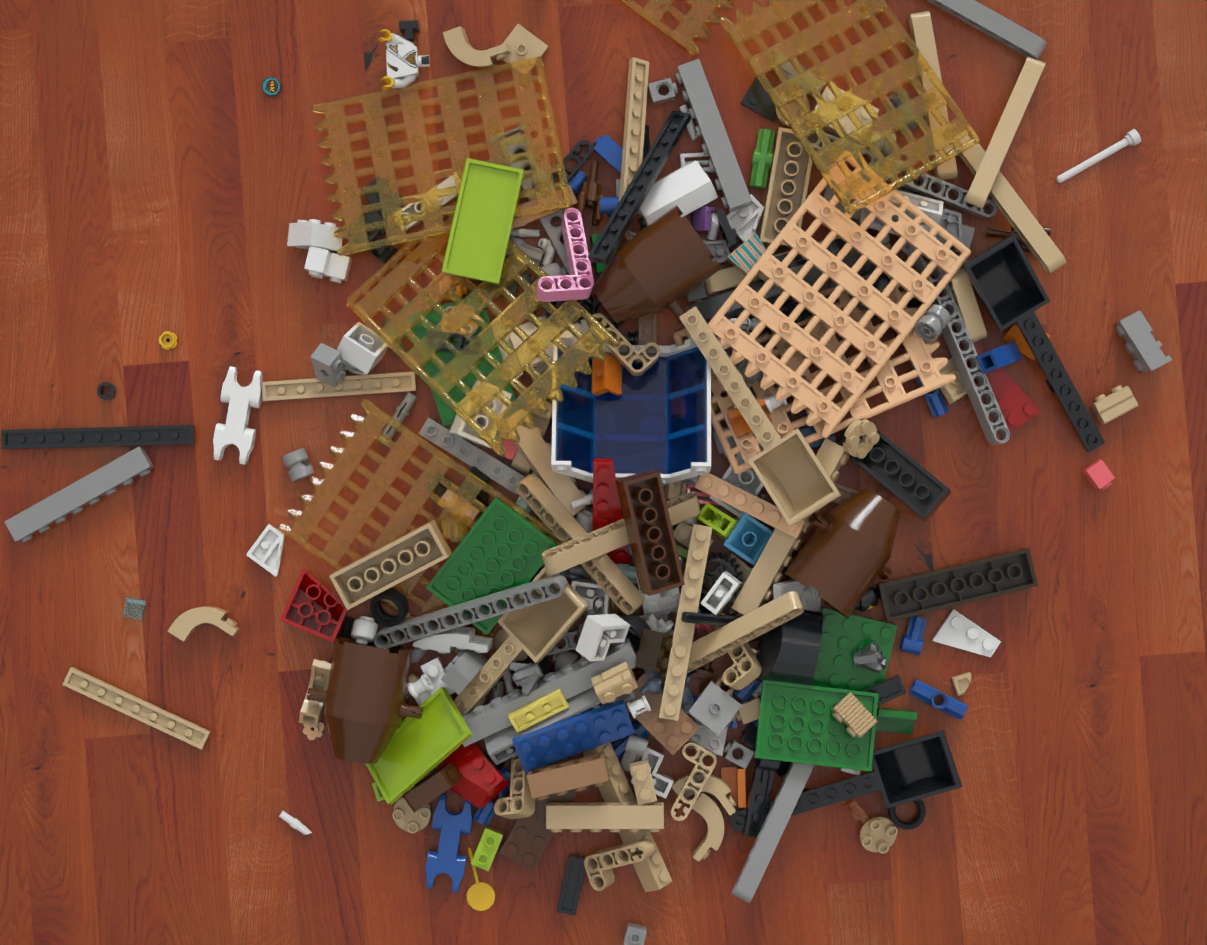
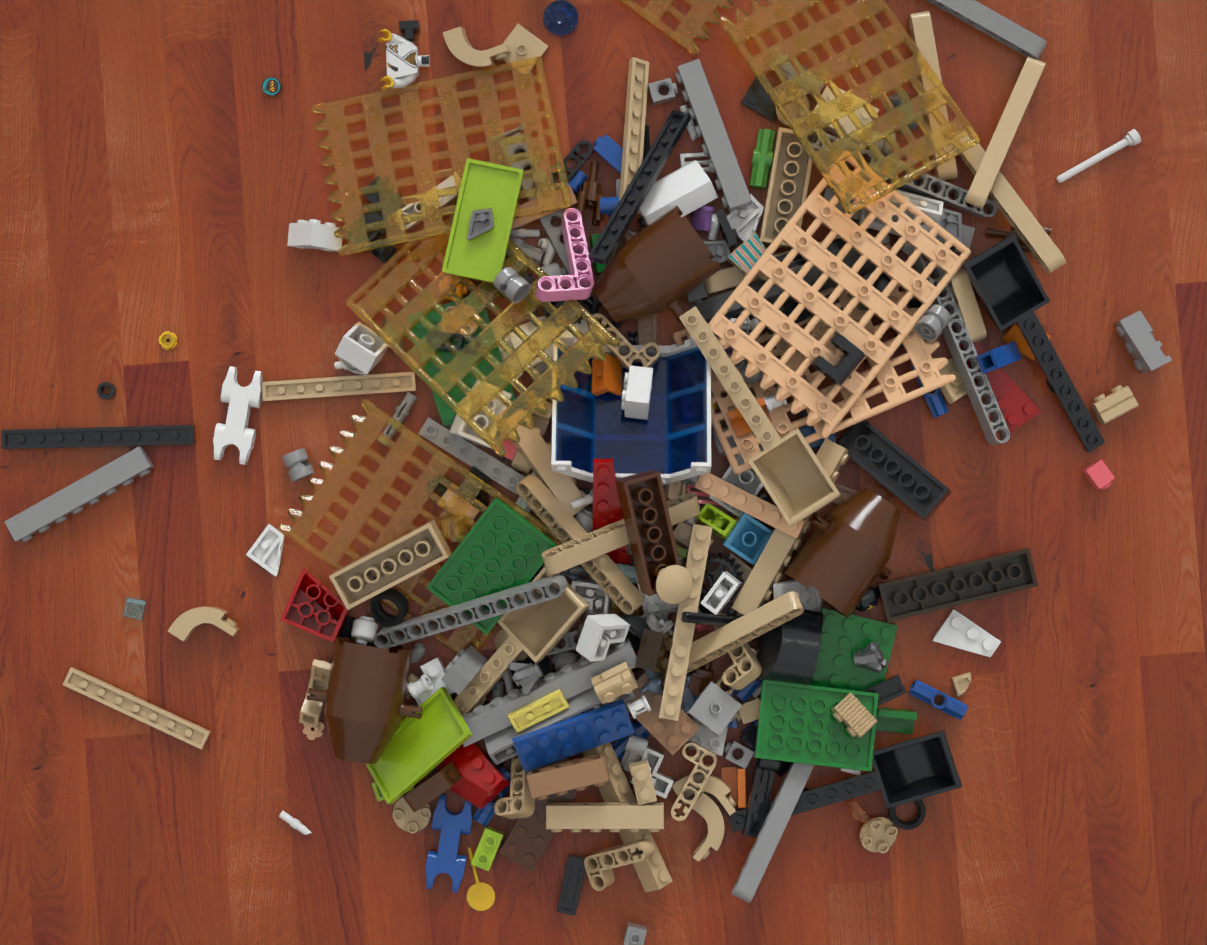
(328, 264): white brick -> none
(328, 365): light grey brick -> none
(460, 637): white slope -> none
(480, 223): none -> flat silver piece
(512, 285): none -> light grey wheel
(560, 18): none -> clear blue wheel
(637, 392): none -> white brick
(674, 584): none -> tan dish
(845, 366): none -> black connector
(860, 447): tan plate -> none
(912, 640): blue piece -> none

